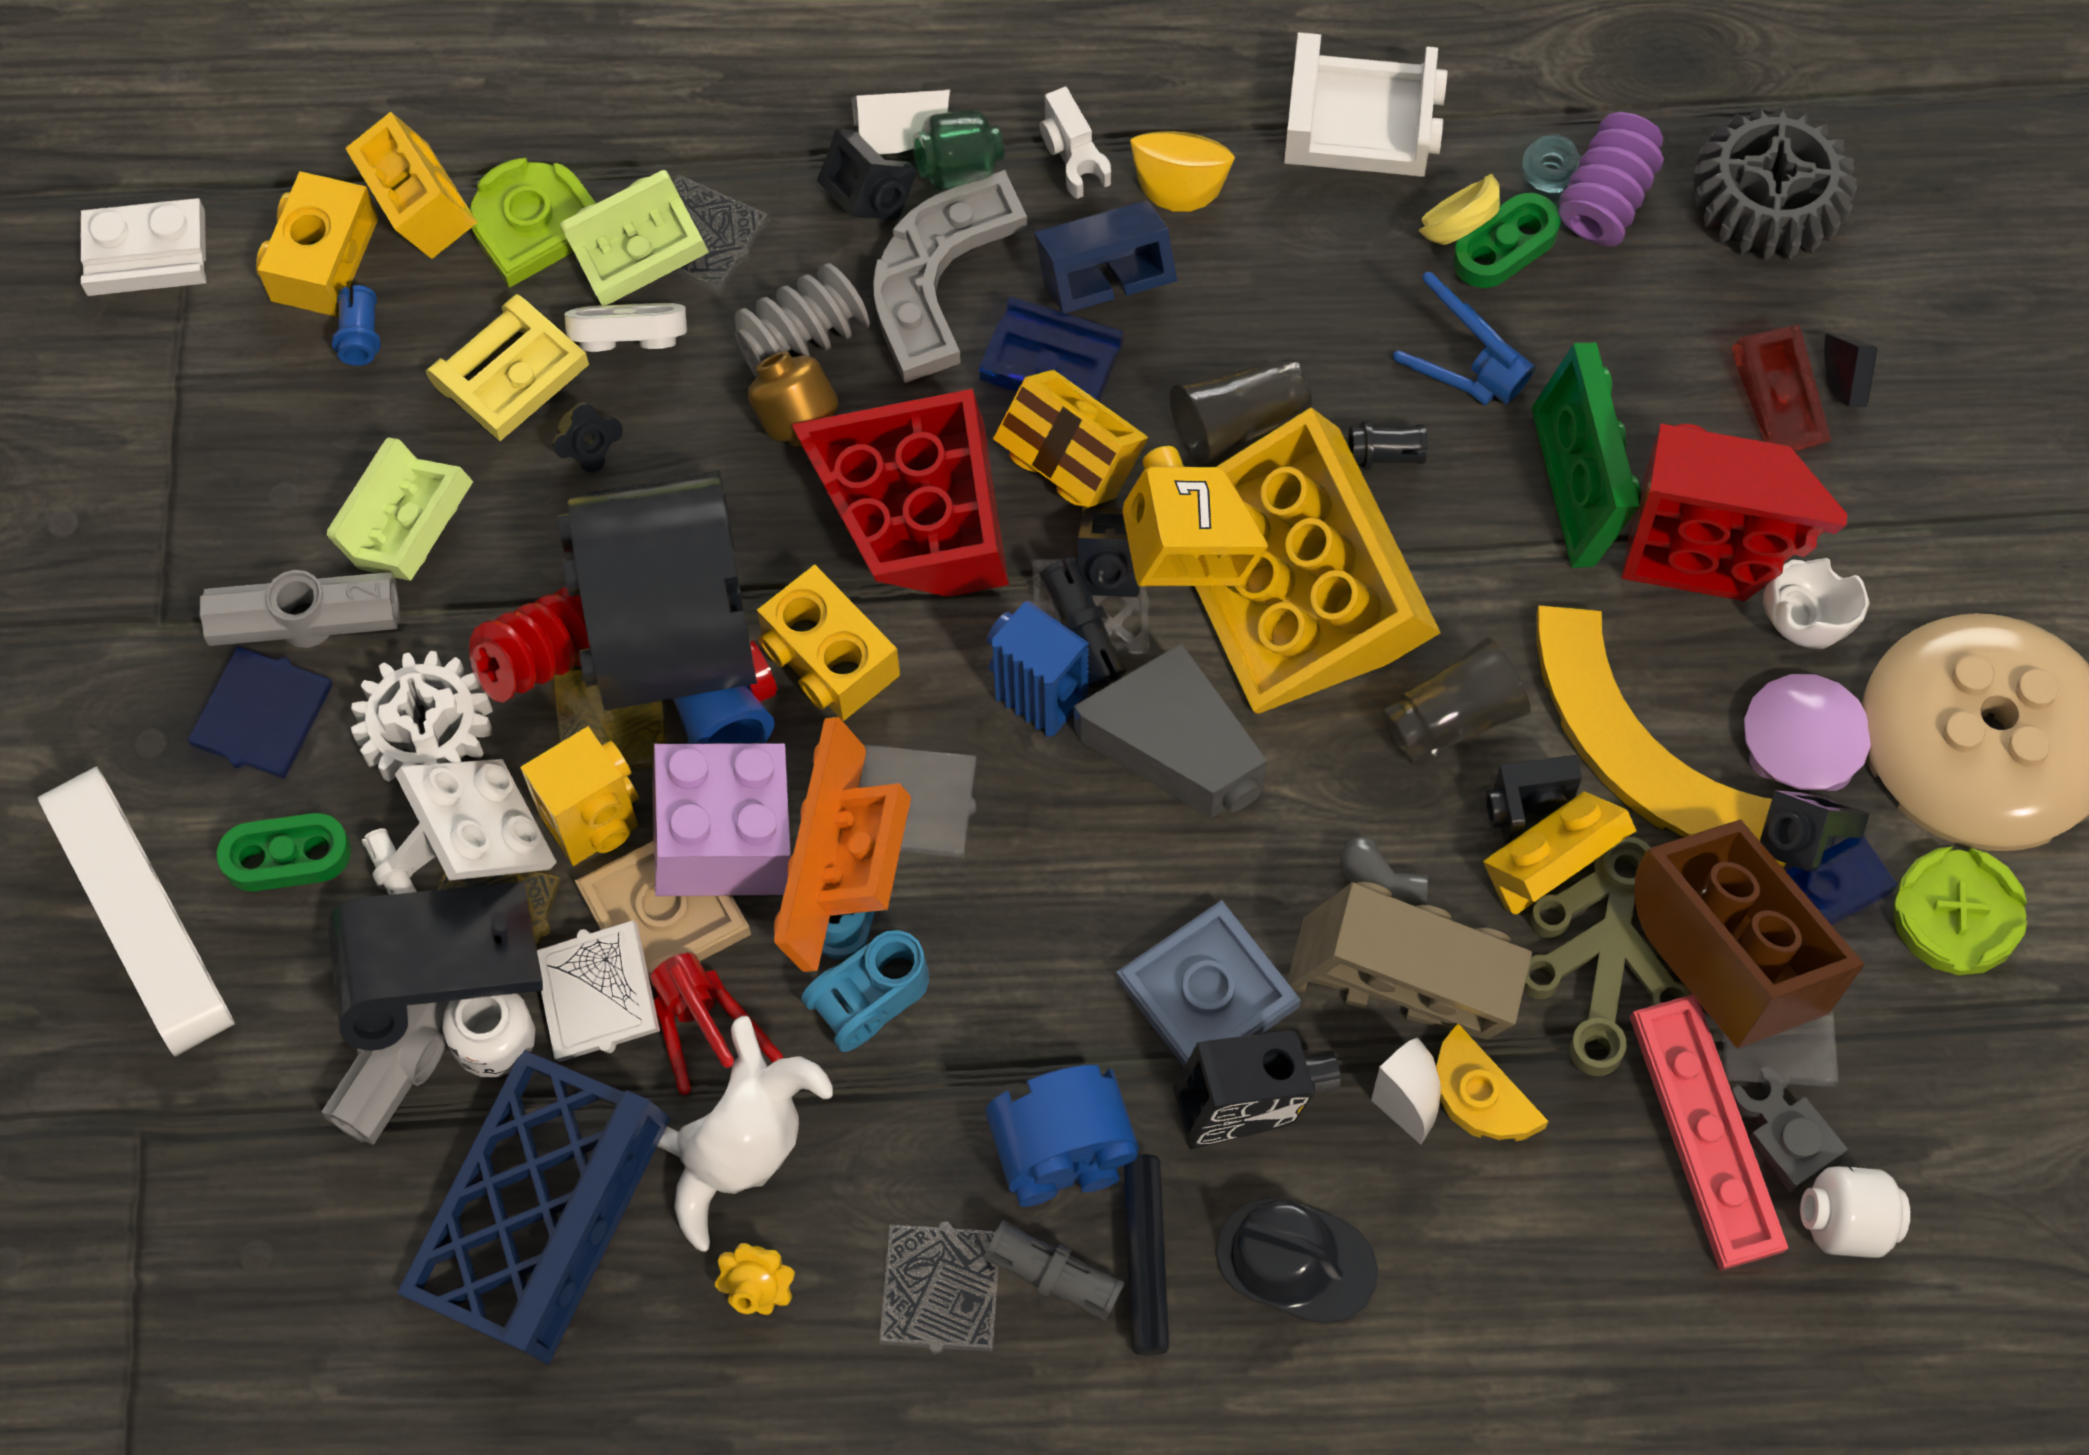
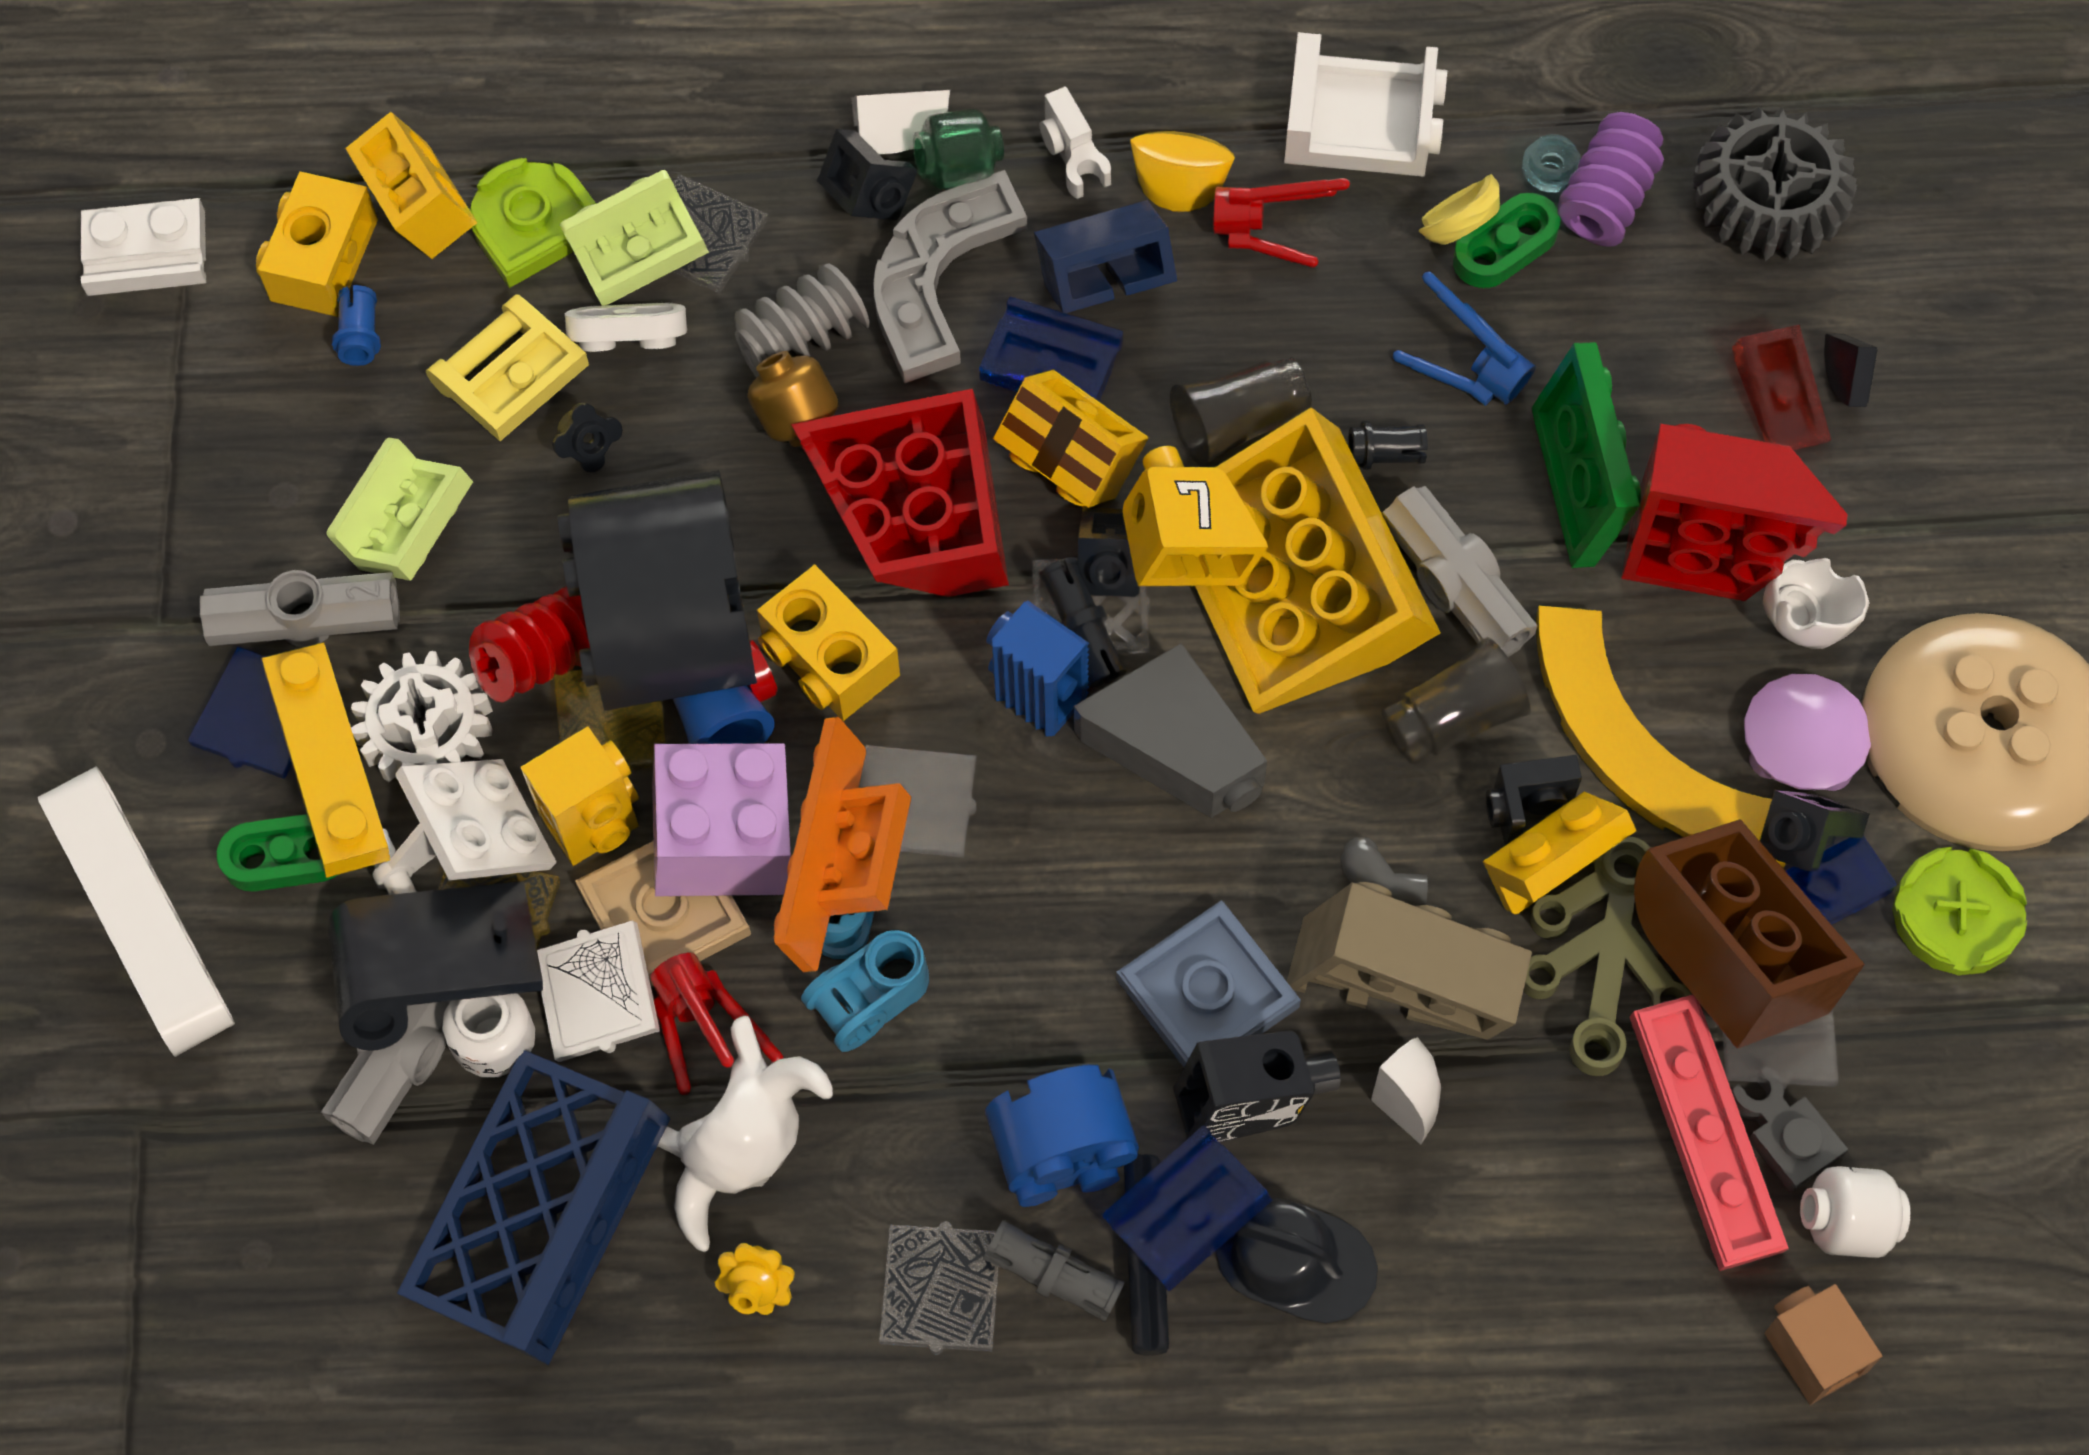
(326, 760): none -> yellow plate
(1186, 1208): none -> clear blue plate
(1242, 210): none -> red plant
(1458, 571): none -> light grey piece
(1480, 1094): yellow plate -> none
(1821, 1341): none -> medium nougat brick

